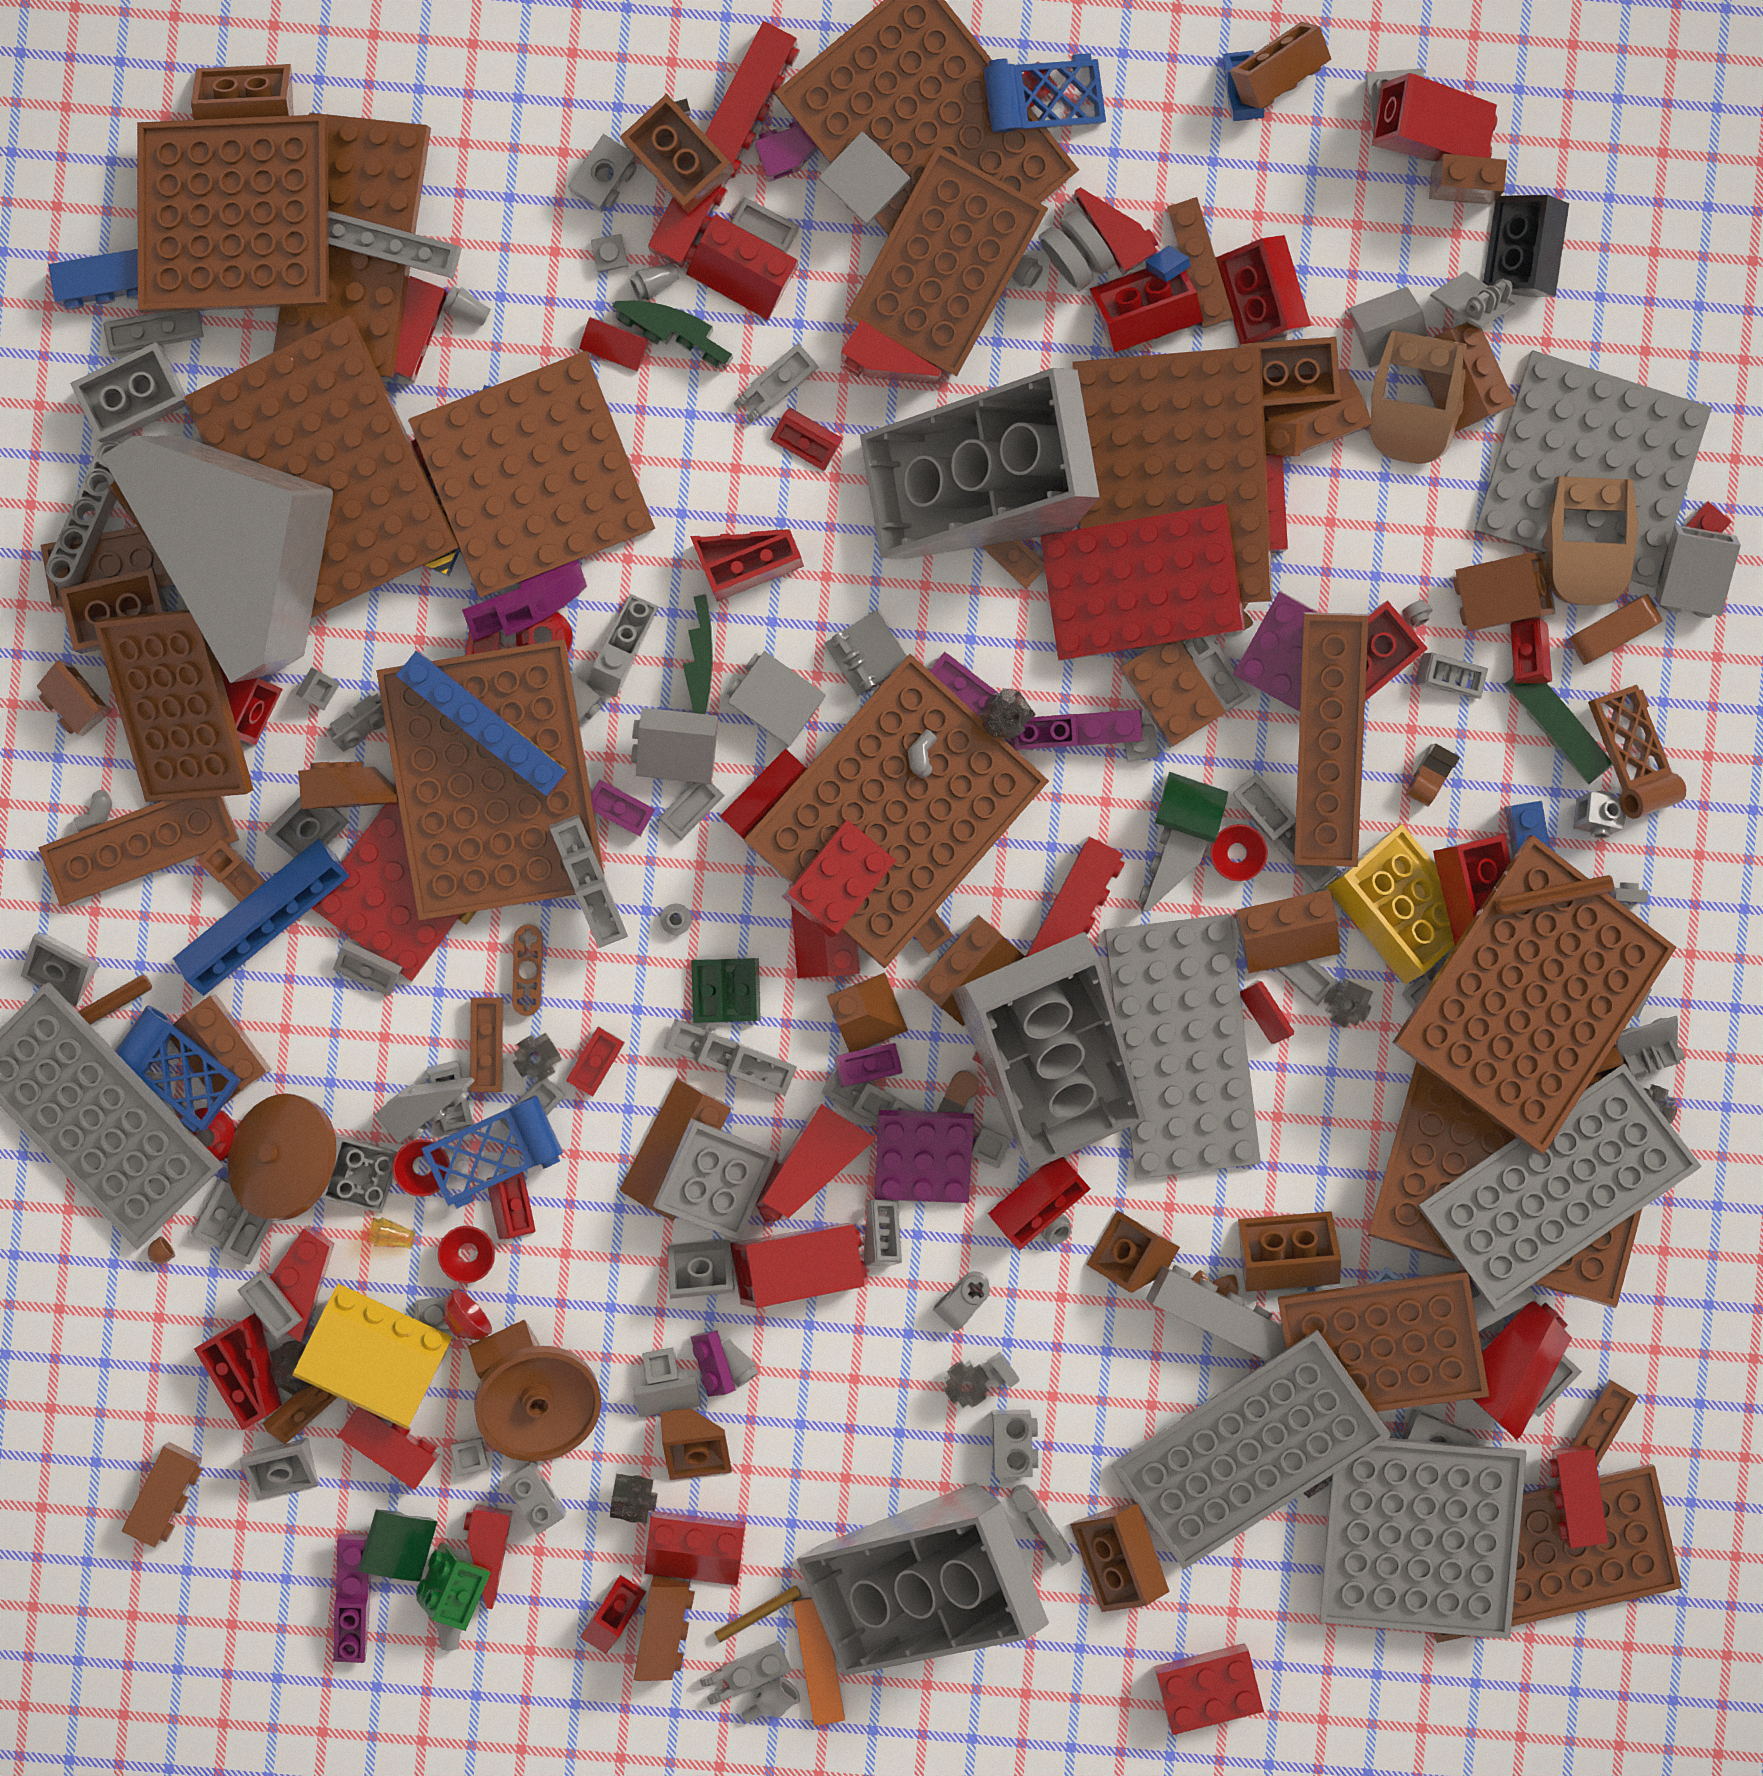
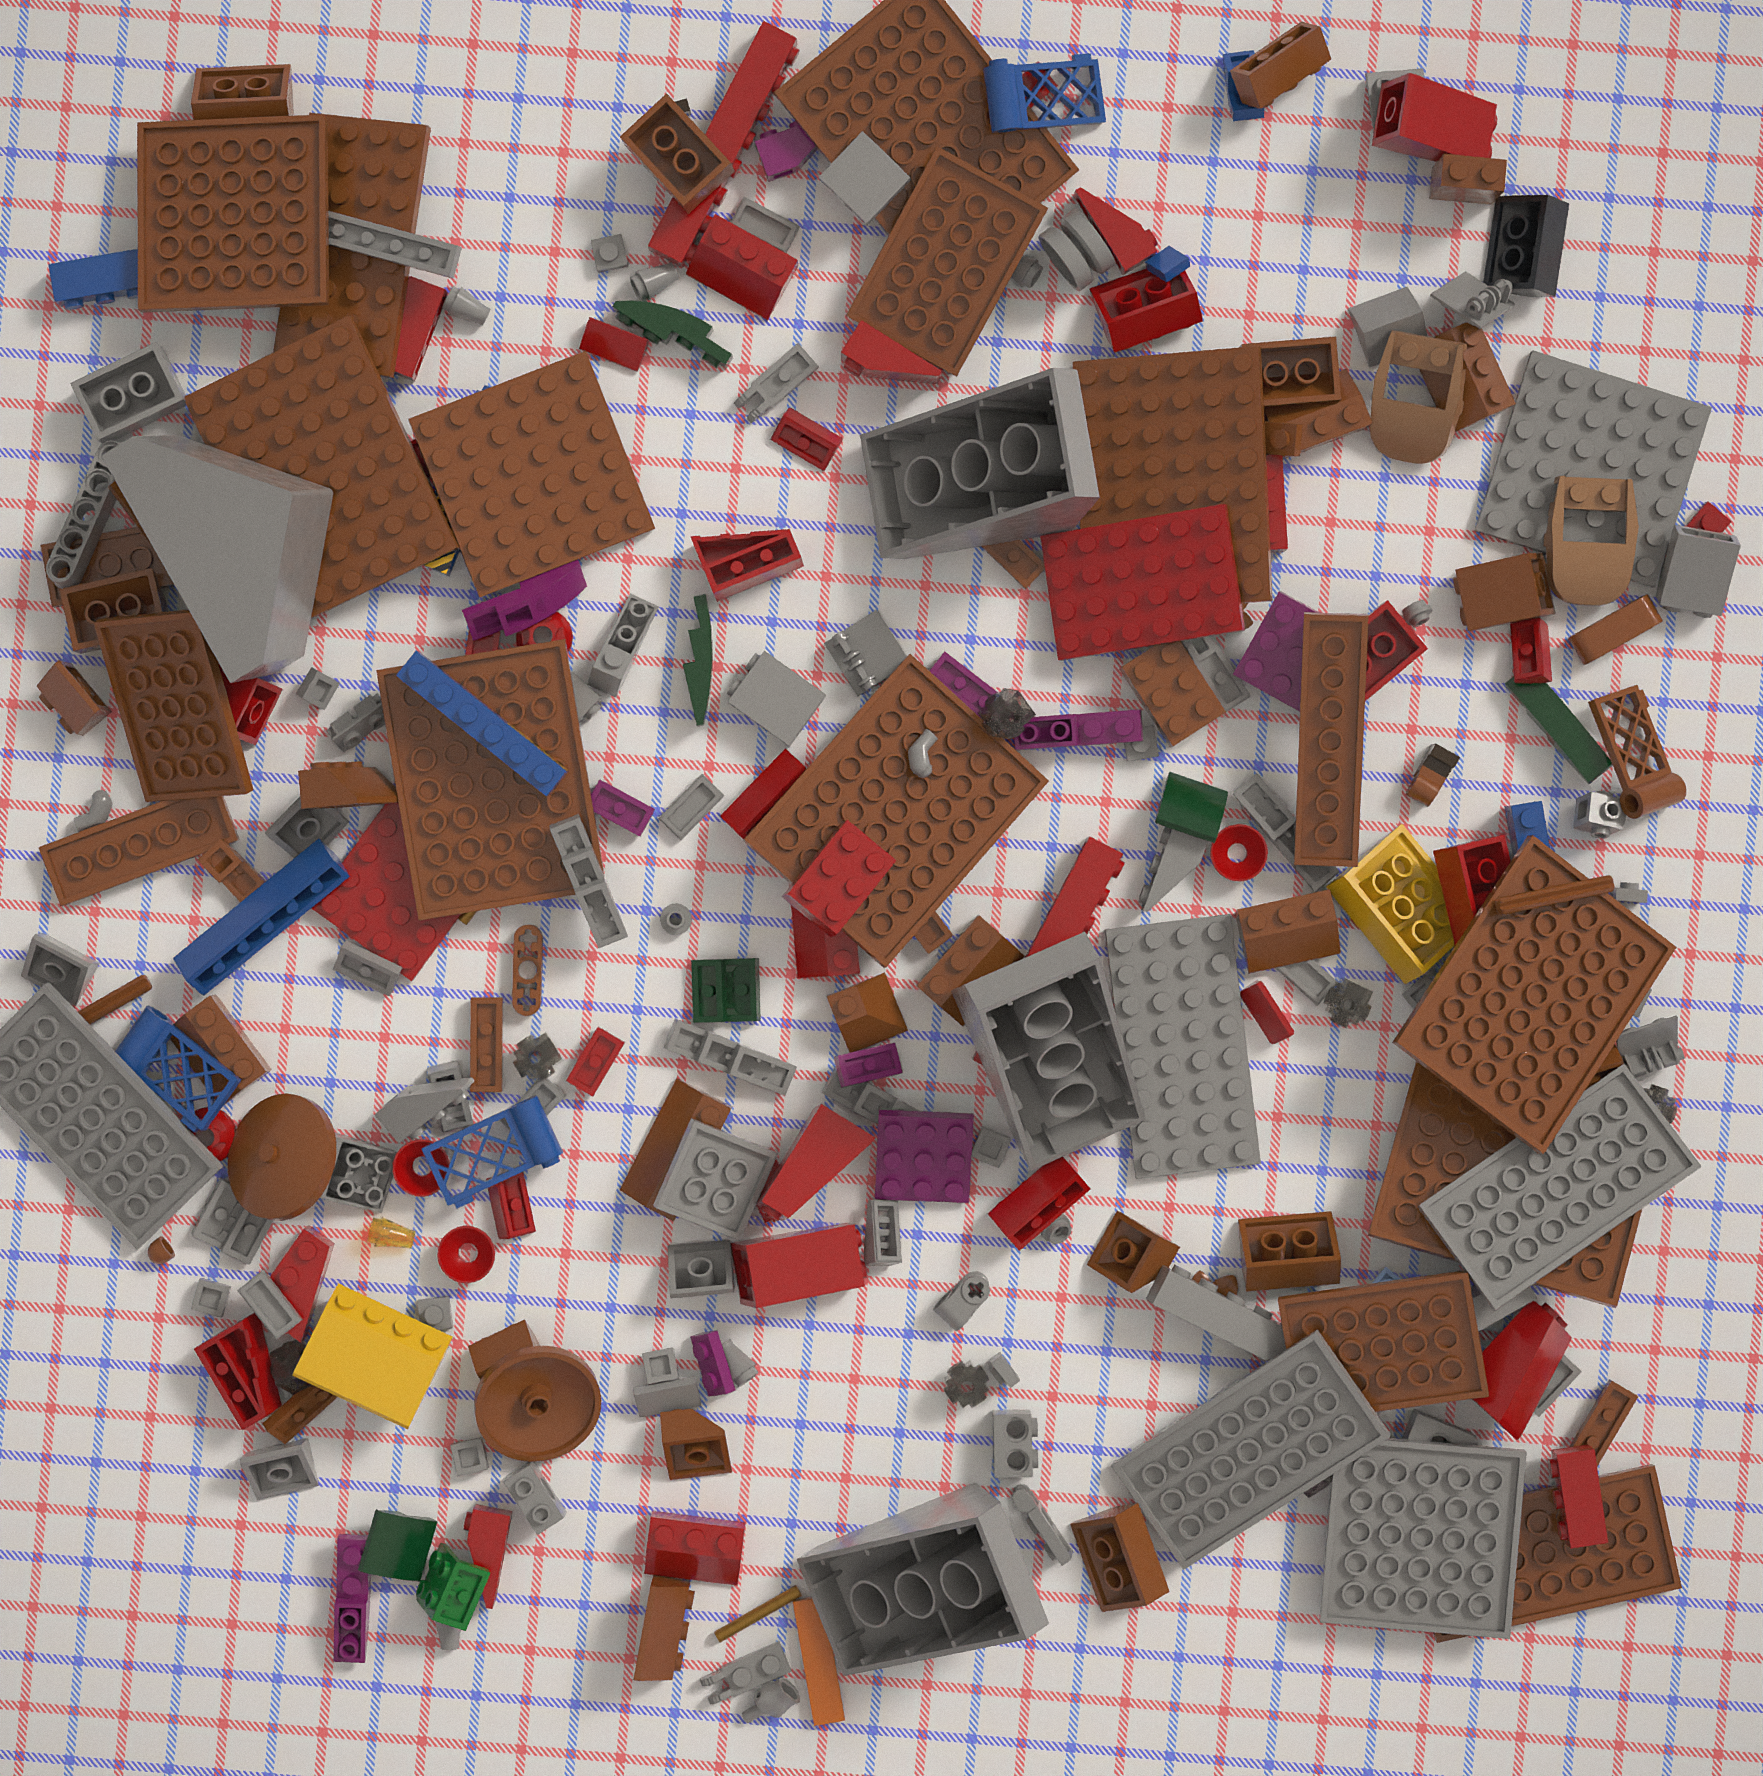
(159, 327): light grey tile -> none
(163, 1495): dark orange brick -> none
(211, 1297): none -> light grey plate
(390, 1446): red brick -> none
(465, 1317): red piece -> none
(605, 154): light grey brick -> none
(613, 1614): red slope -> none
(632, 1498): clear smoke brick -> none
(675, 745): light grey brick -> none
(961, 1088): dark orange leg -> none
(1203, 270): dark orange plate -> none
(1209, 1689): red brick -> none
(1263, 290): red slope -> none
(1427, 667): light grey slope -> none

